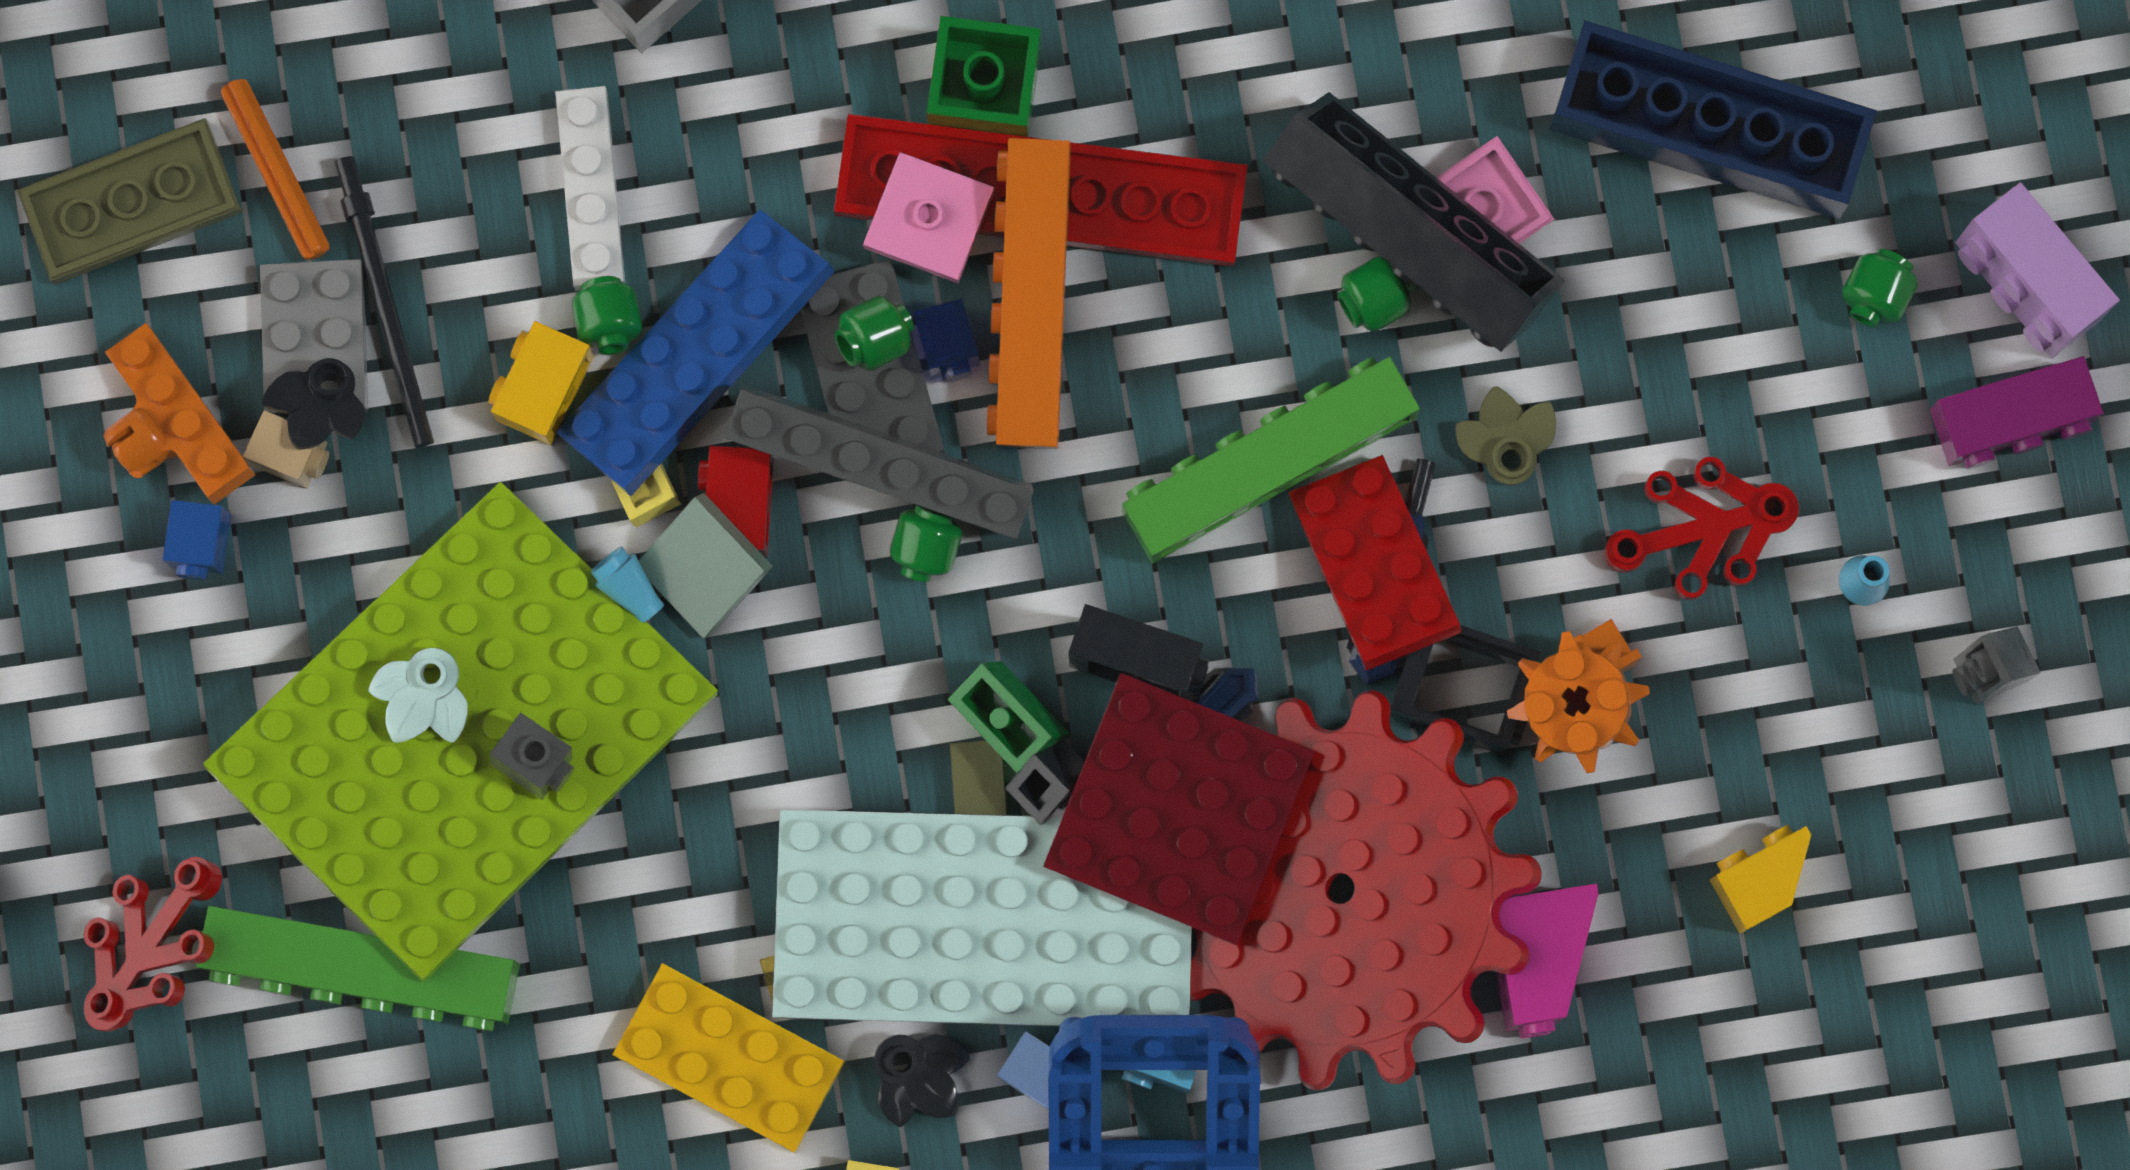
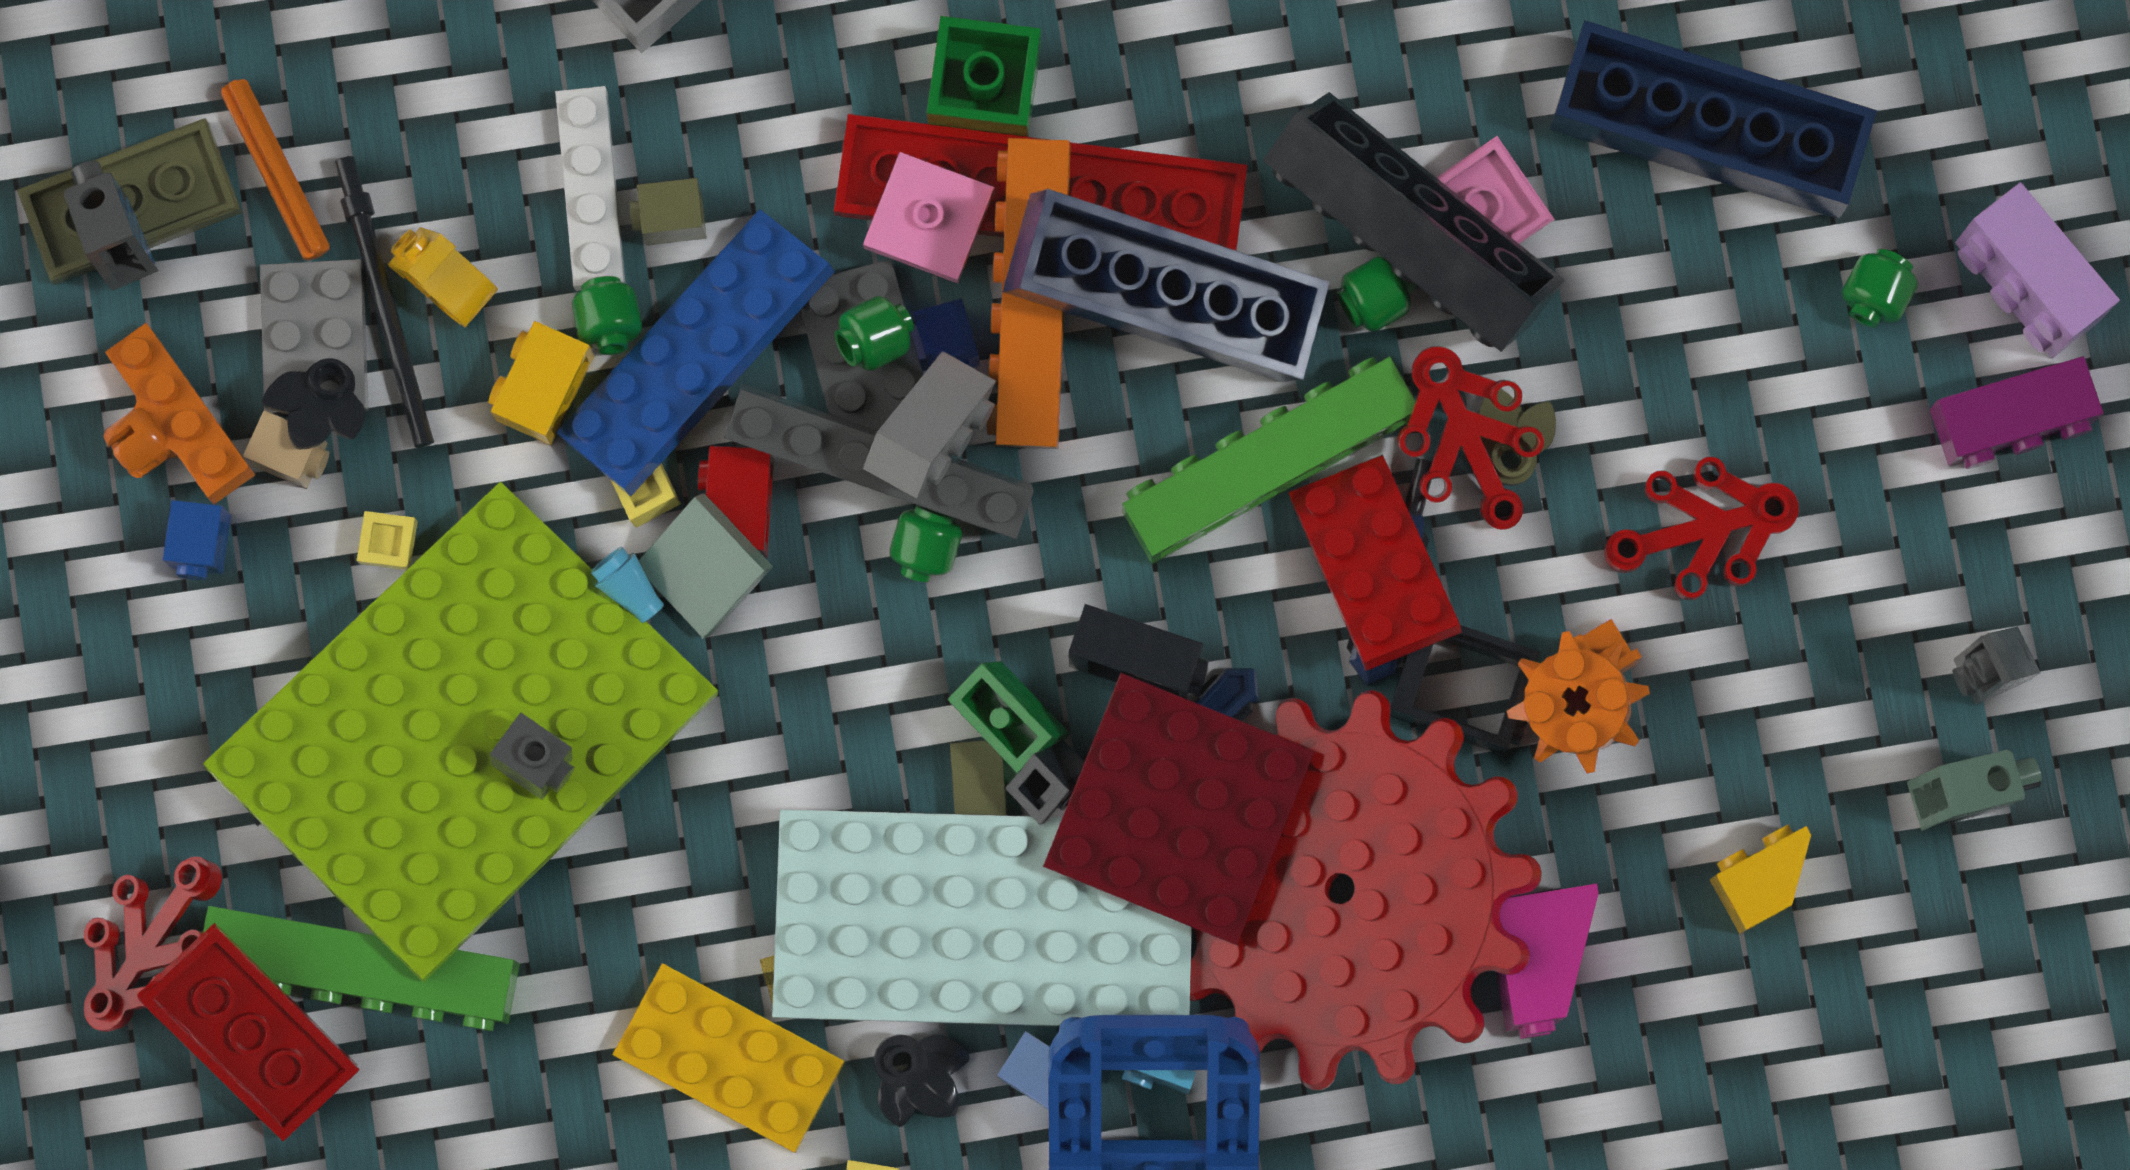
(108, 226): none -> dark grey torso
(248, 1032): none -> red plate
(387, 540): none -> light yellow plate
(418, 704): light aqua plate -> none
(441, 274): none -> yellow pin
(669, 212): none -> olive brick
(931, 425): none -> light grey brick
(1165, 286): none -> dark blue brick
(1464, 430): none -> red plant
(1859, 588): medium azure cone -> none
(1972, 788): none -> sand green torso

